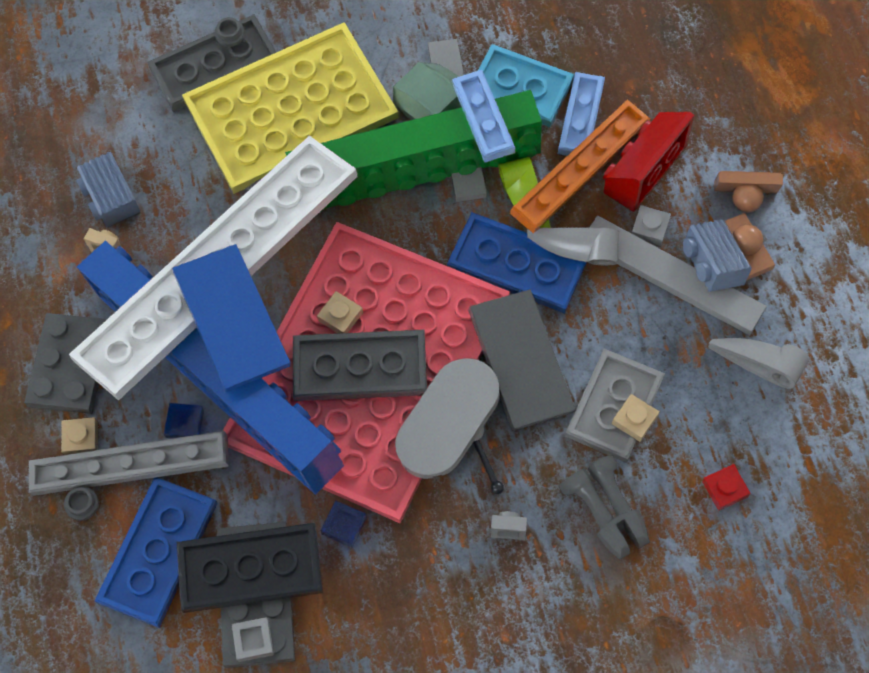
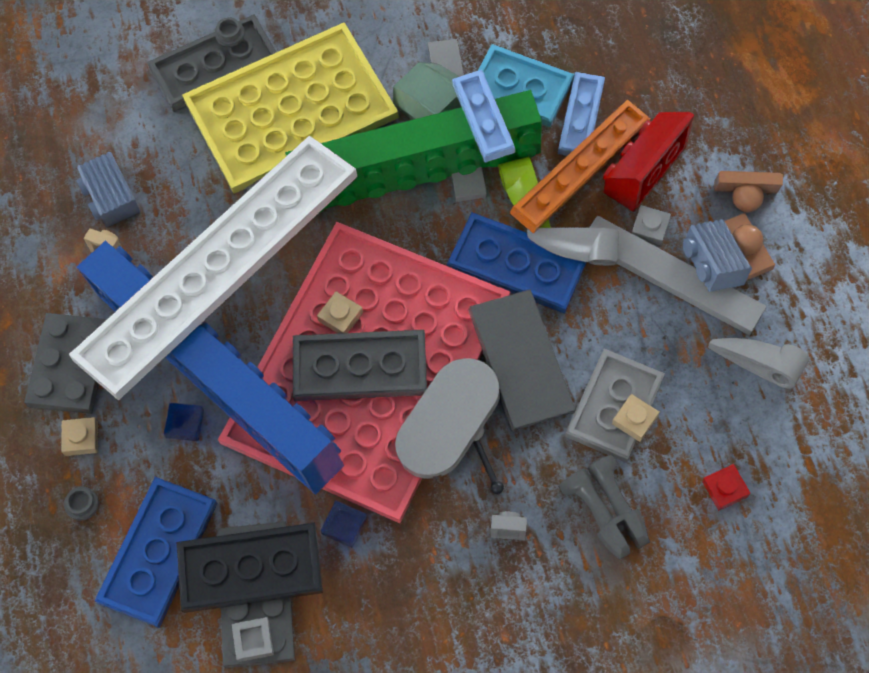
(128, 463): light grey tile -> none
(231, 317): blue tile -> none

